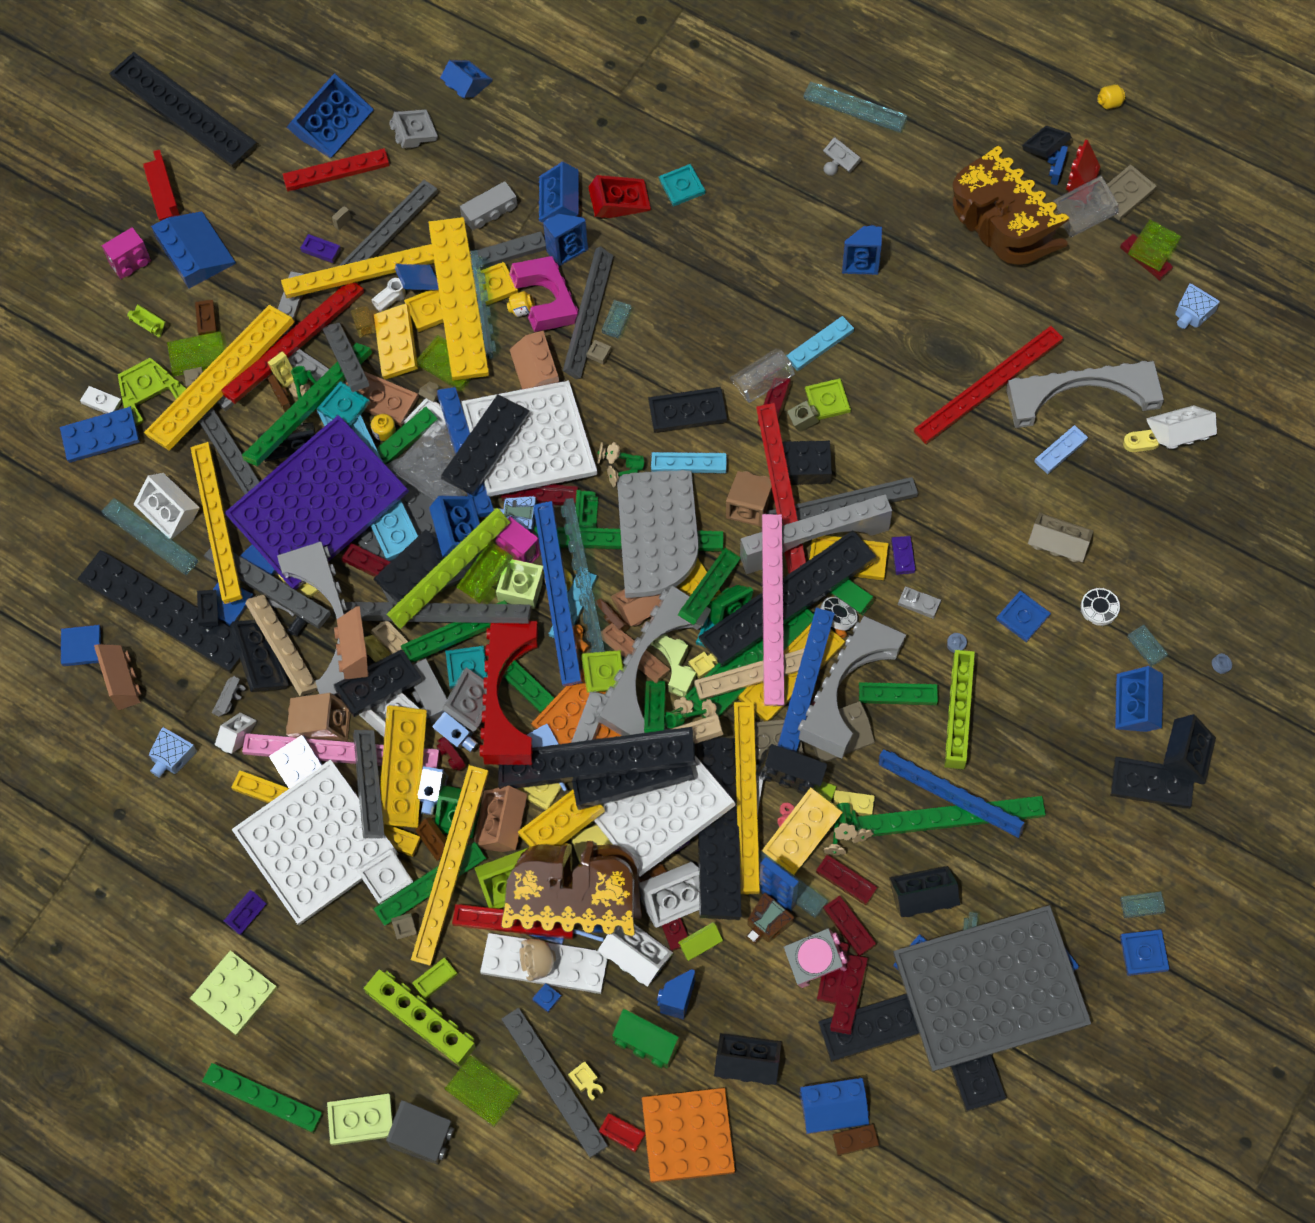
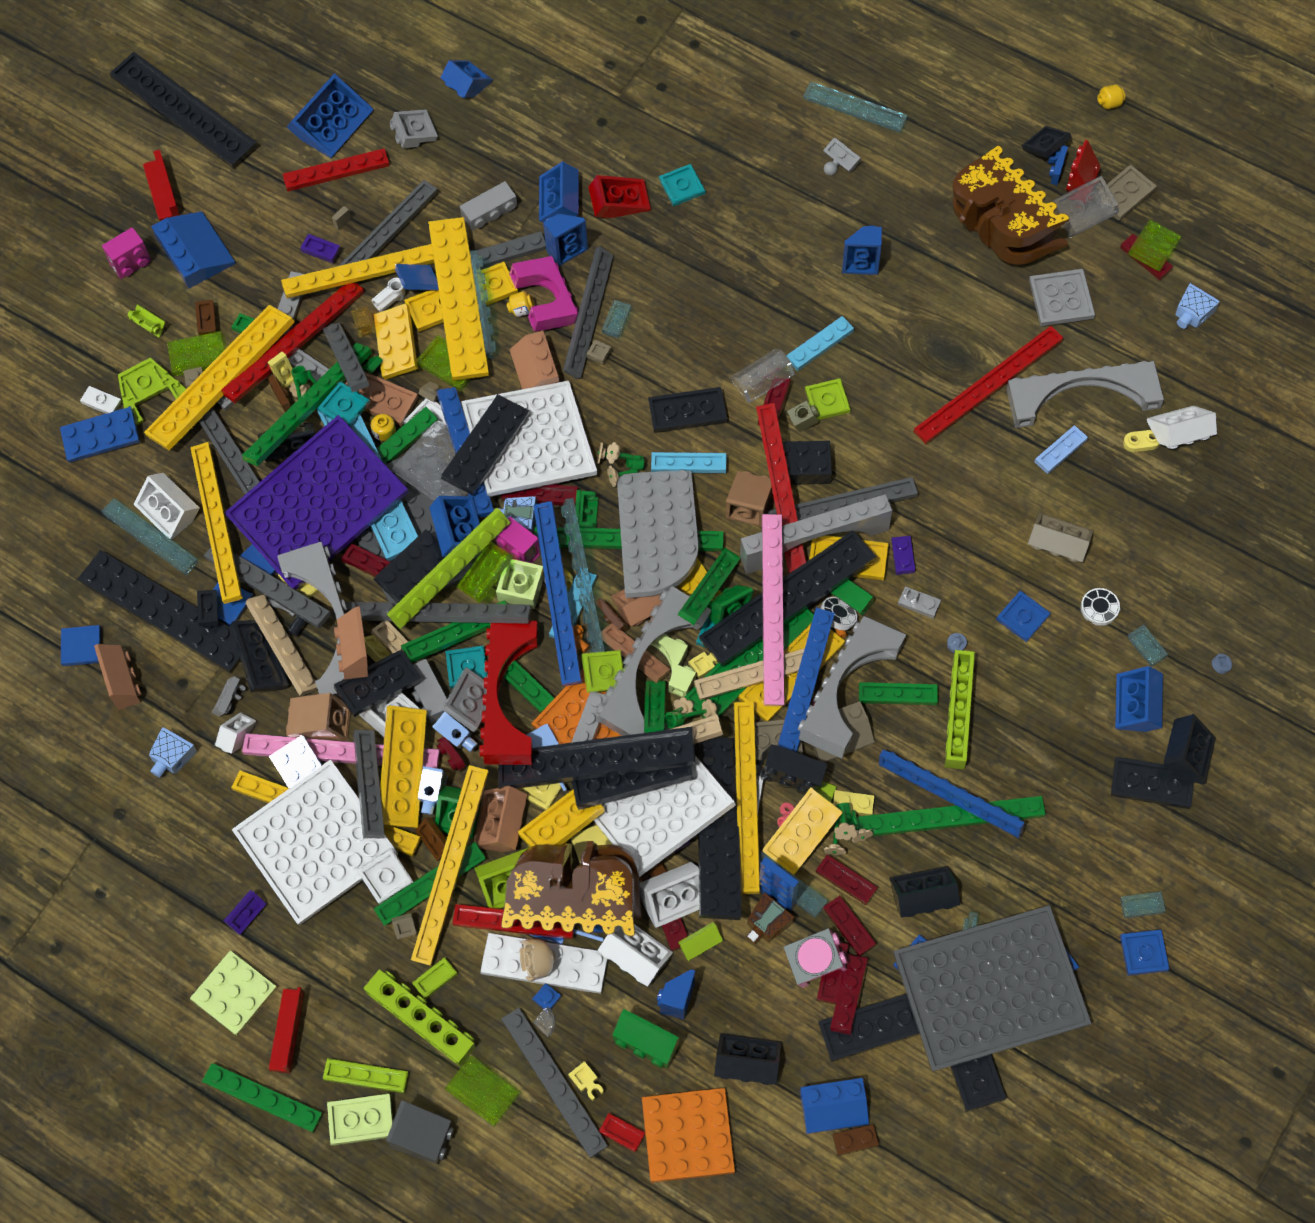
(241, 323): none -> green tile
(286, 1030): none -> red panel
(365, 1075): none -> lime tile
(372, 364): none -> green tile
(546, 1021): none -> clear tile
(1061, 297): none -> light grey plate

